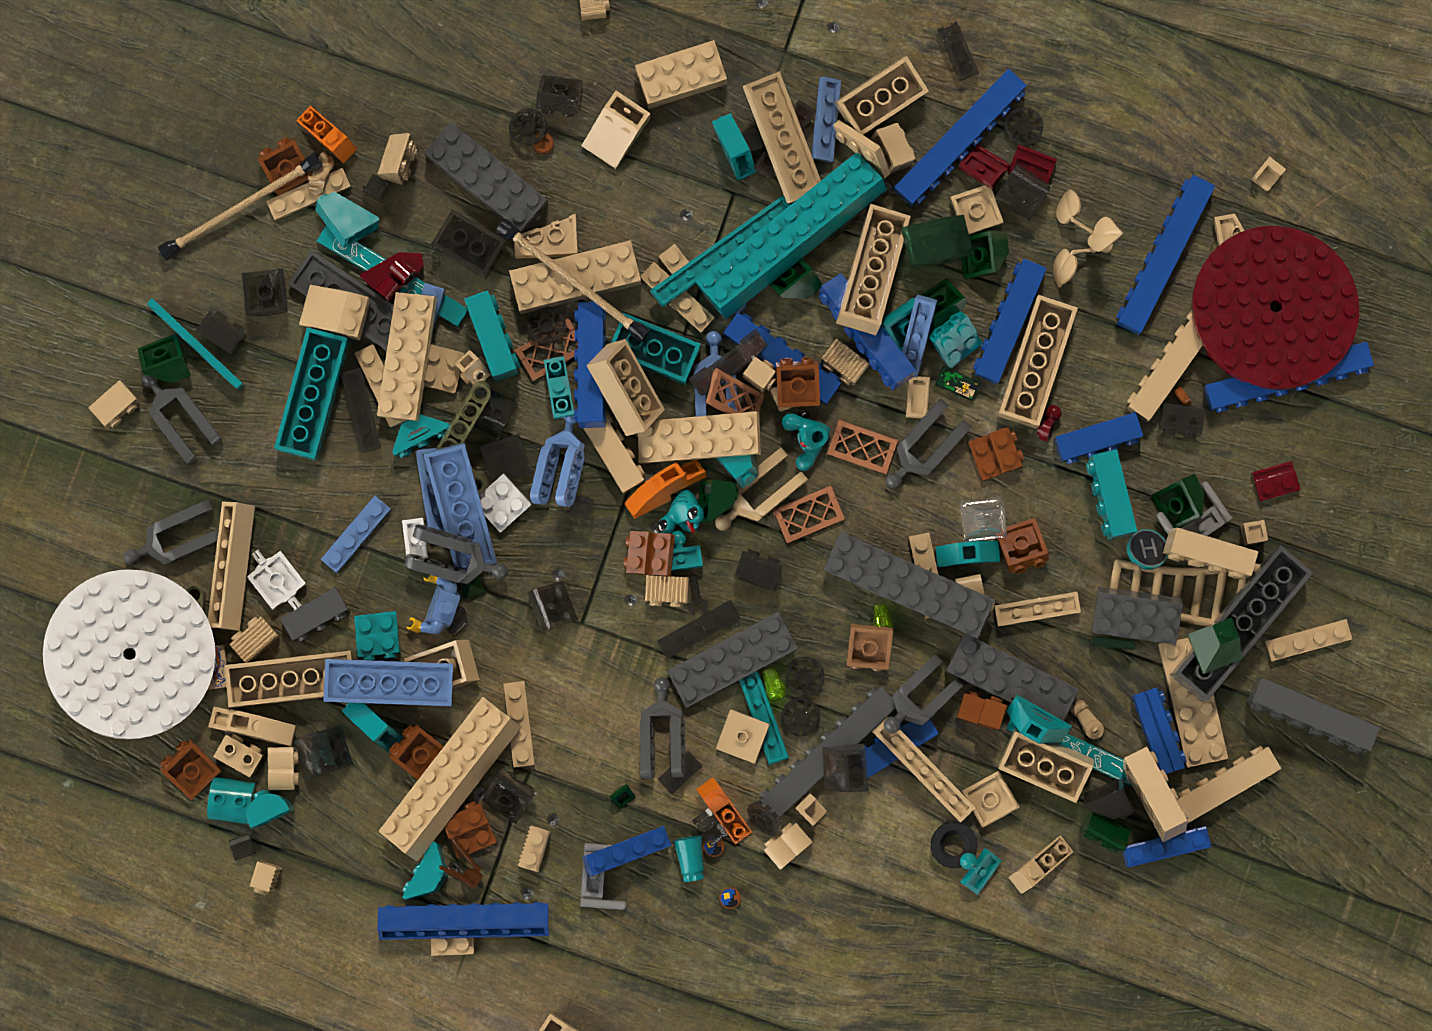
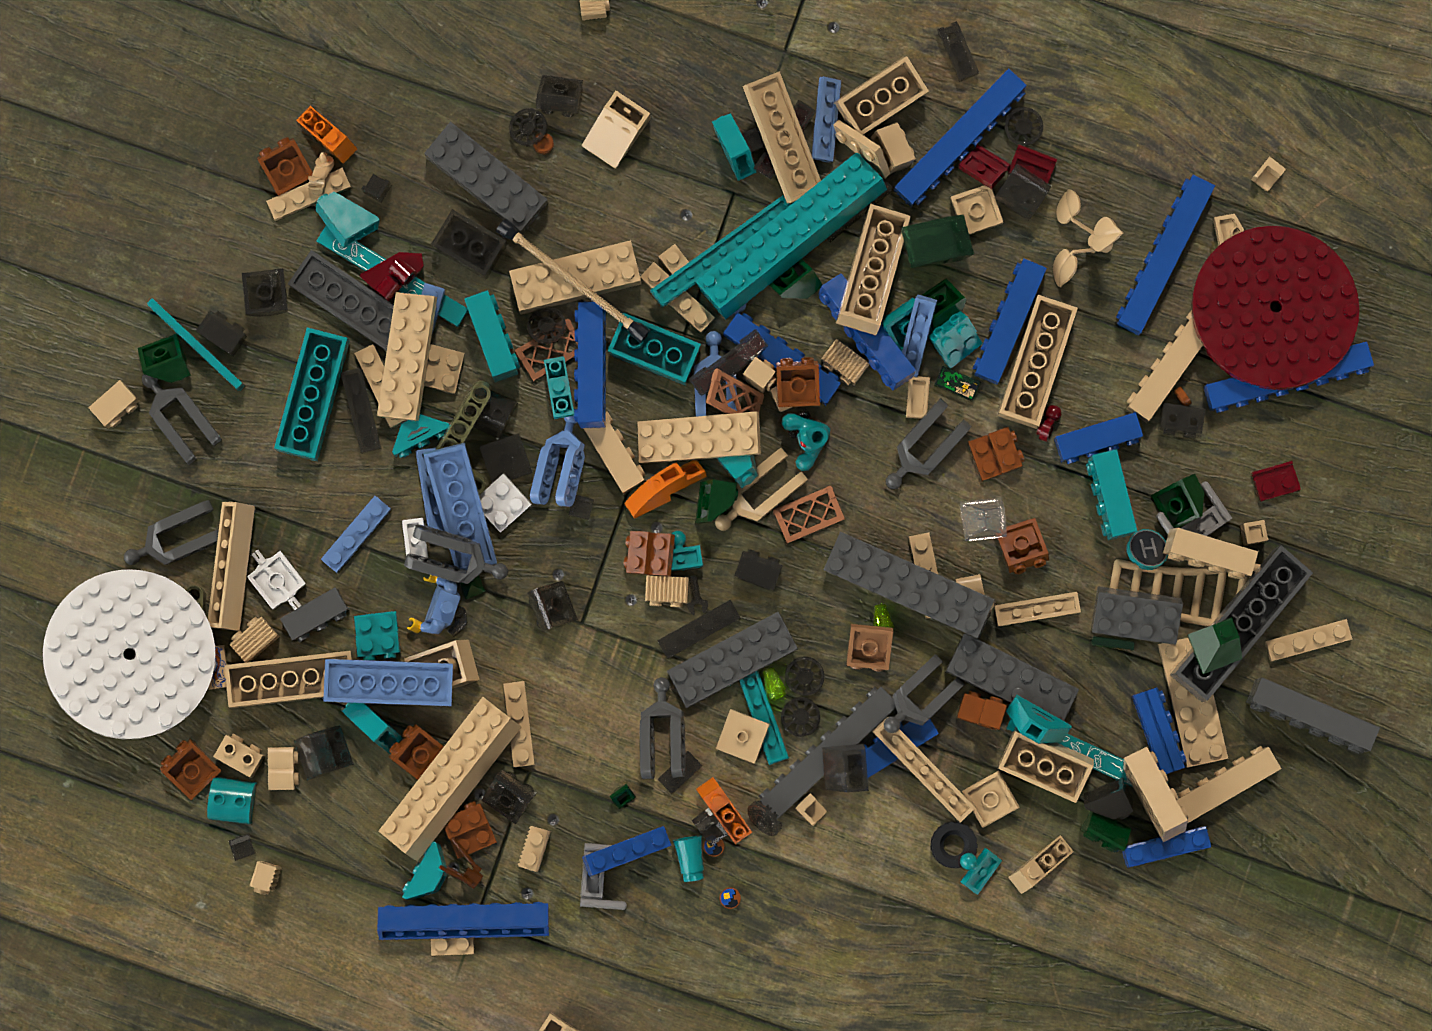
(172, 247): tan hose -> none
(252, 726): tan slope -> none
(267, 808): teal brick -> none
(335, 311): tan slope -> none
(397, 158): tan slope -> none
(472, 368): tan brick -> none
(554, 239): tan wing -> none
(625, 387): tan brick -> none
(681, 74): tan brick -> none
(684, 512): teal head -> none
(787, 846): tan brick -> none
(848, 457): nougat window -> none
(967, 553): teal slope -> none
(989, 254): dark green slope -> none
(1089, 723): tan piece -> none

